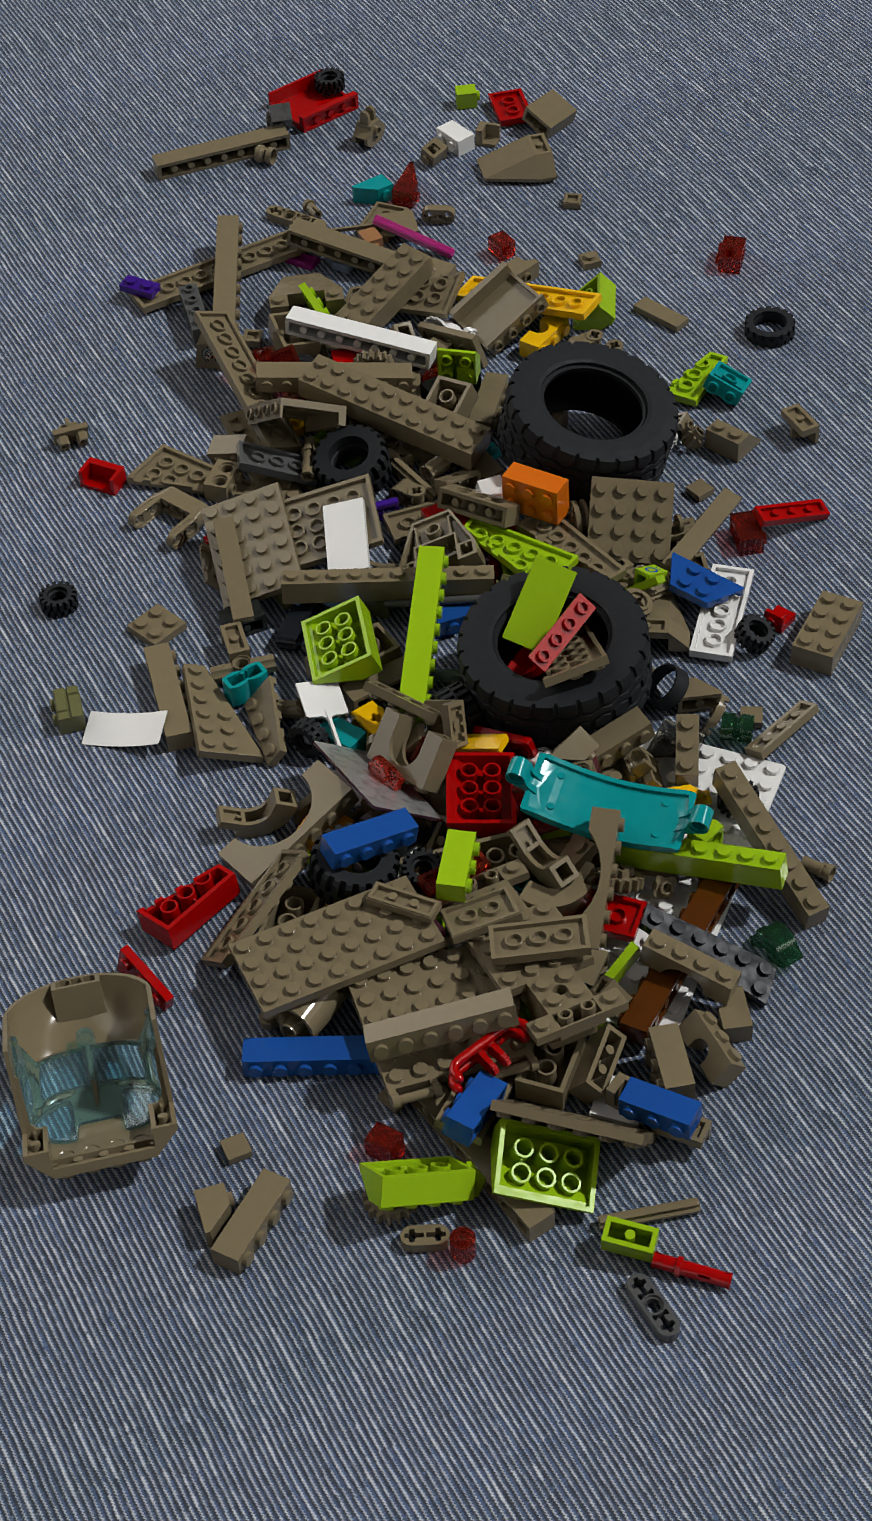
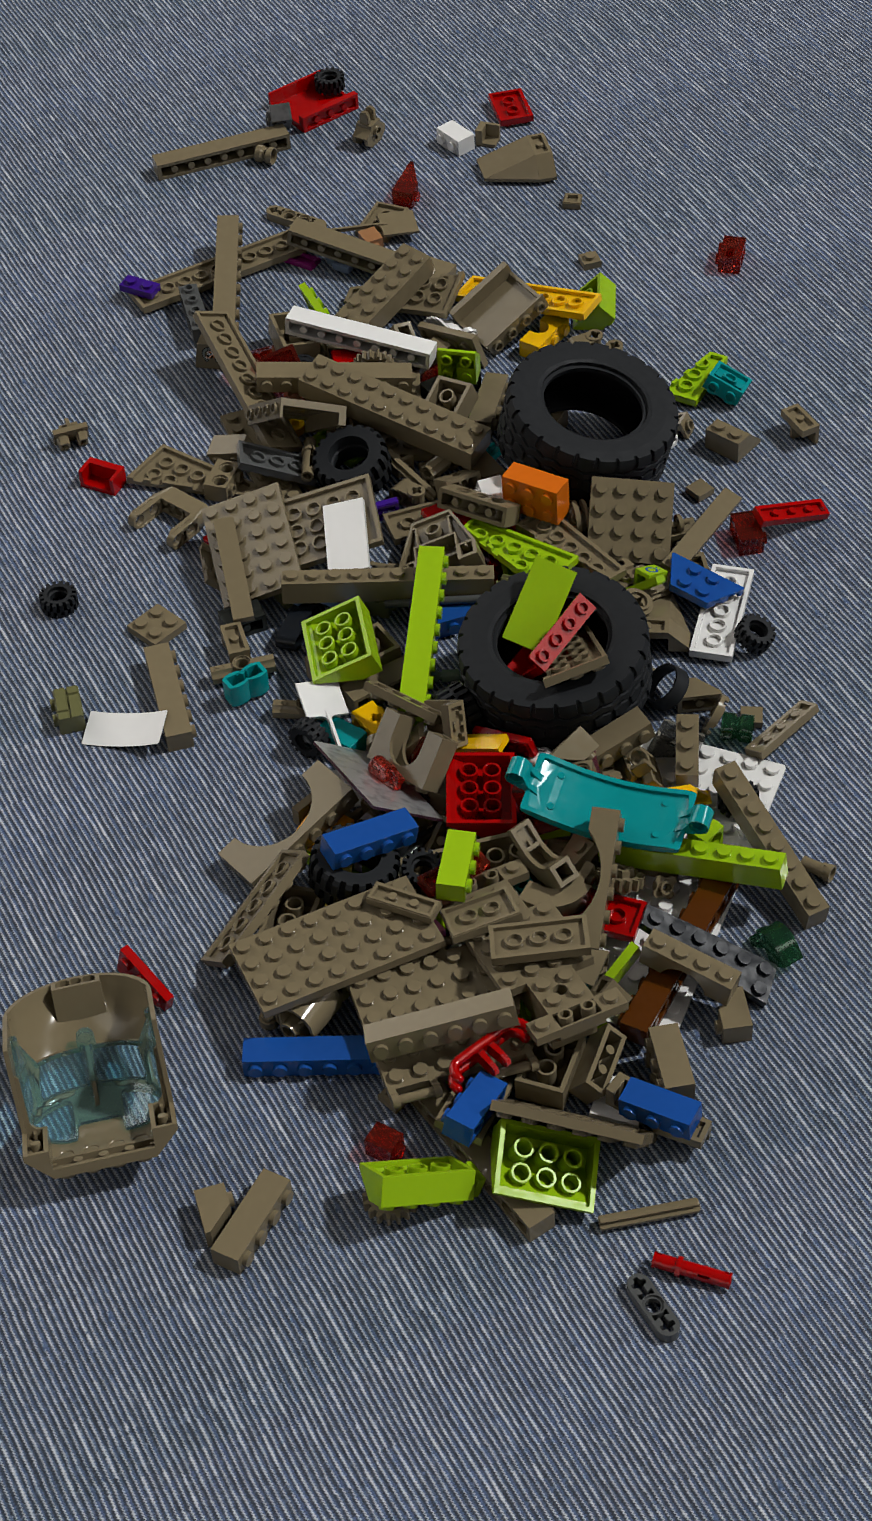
(190, 906): red wedge -> none
(214, 722): dark tan wing -> none
(236, 1148): dark tan tile -> none
(253, 337): dark tan plate -> none
(260, 819): dark tan arch -> none
(266, 721): dark tan wing -> none
(288, 293): dark tan wedge -> none
(310, 207): dark tan pin -> none
(373, 190): teal slope -> none
(413, 236): dark pink axle -> none
(425, 1238): dark tan beam -> none
(434, 152): dark tan brick -> none
(438, 214): dark tan beam -> none
(463, 1245): clear red brick -> none
(466, 96): lime brick -> none
(501, 246): clear red brick -> none
(525, 269): dark tan brick -> none
(549, 114): dark tan brick -> none
(629, 1238): lime brick -> none
(660, 314): dark tan tile -> none
(692, 437): dark tan gear -> none
(723, 1061): dark tan arch -> none
(771, 315): black tyre -> none
(780, 618): red bracket -> none
(826, 633): dark tan brick -> none

